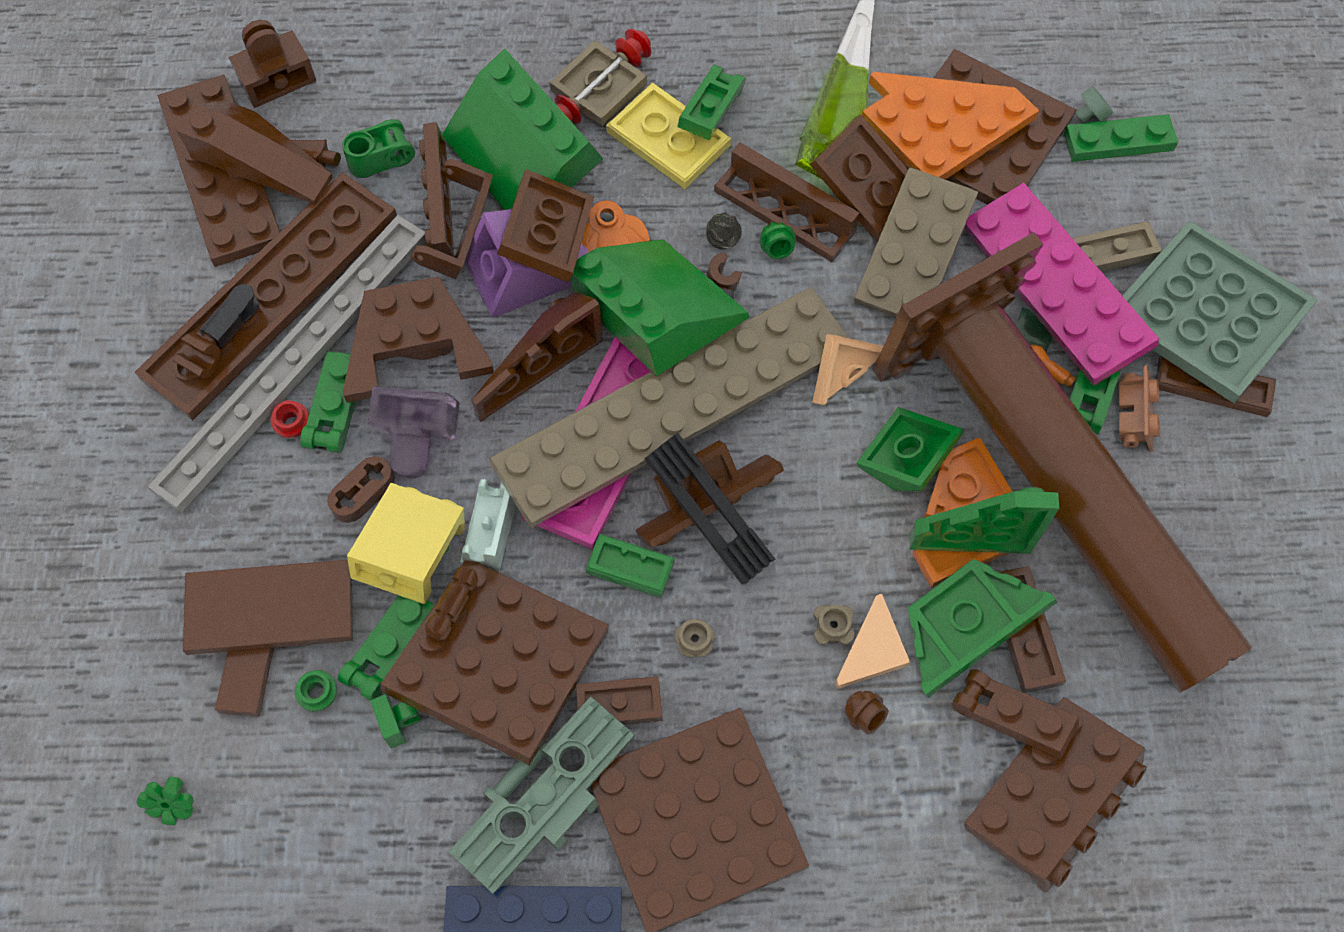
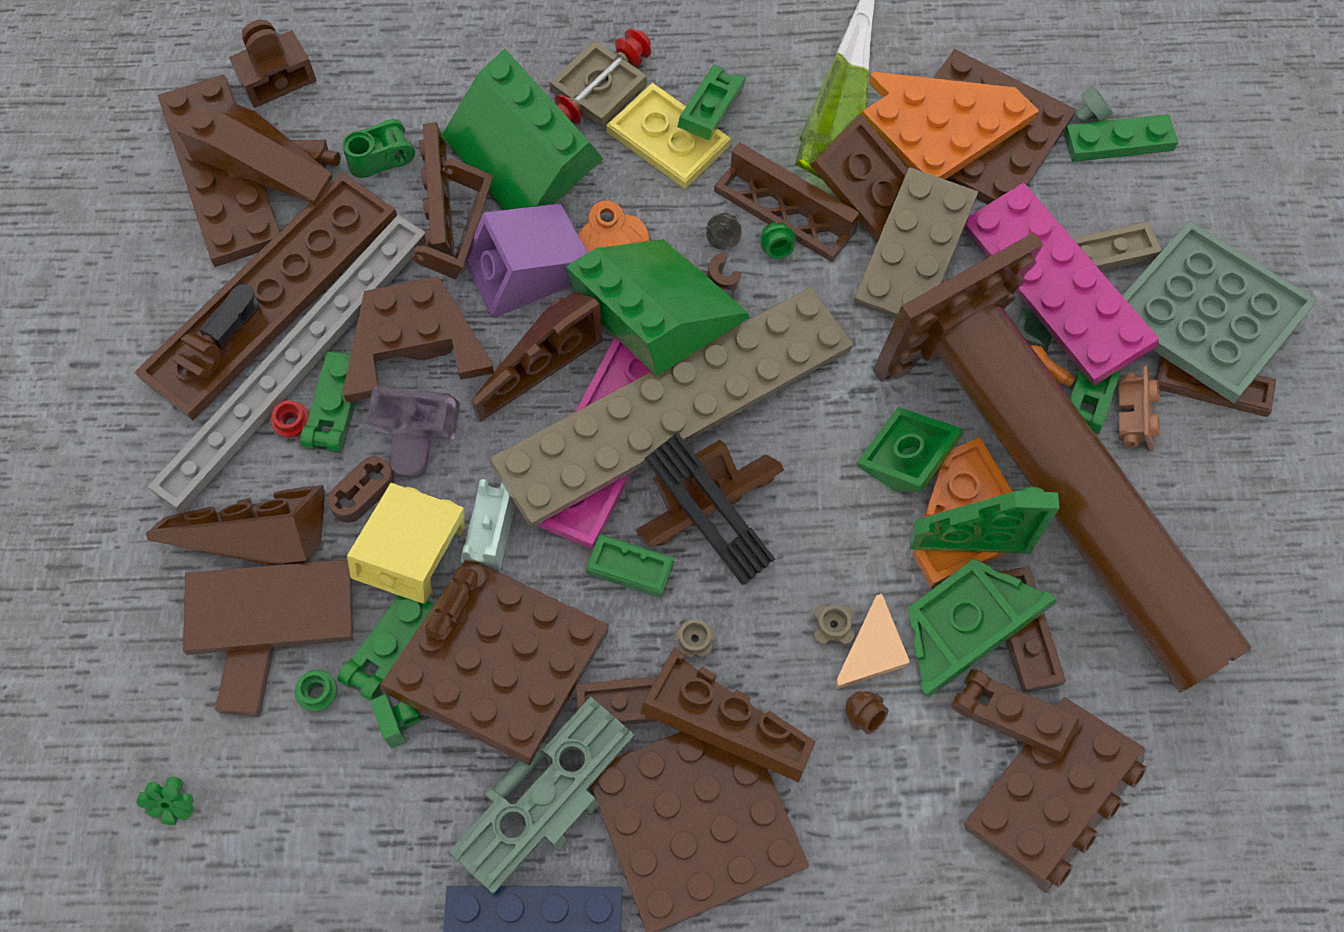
(264, 532): none -> reddish brown wedge
(546, 226): reddish brown plate -> none
(706, 710): none -> reddish brown wing
(842, 364): light nougat tile -> none

